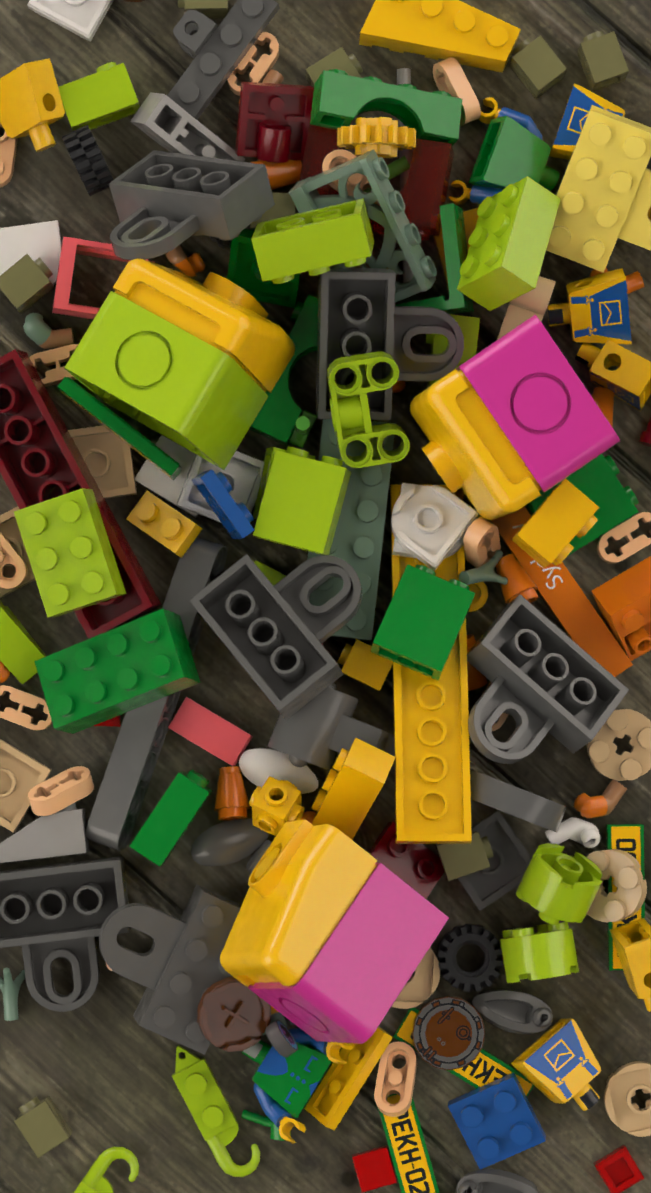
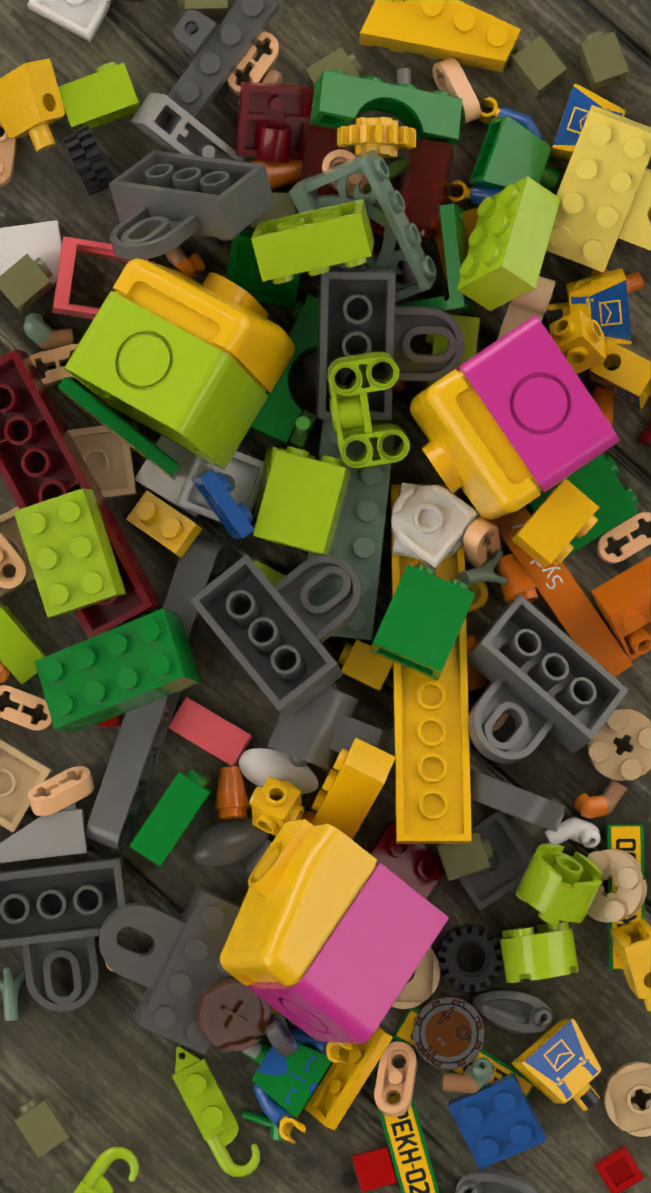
(471, 1080): none -> arm
(579, 340): none -> yellow brick

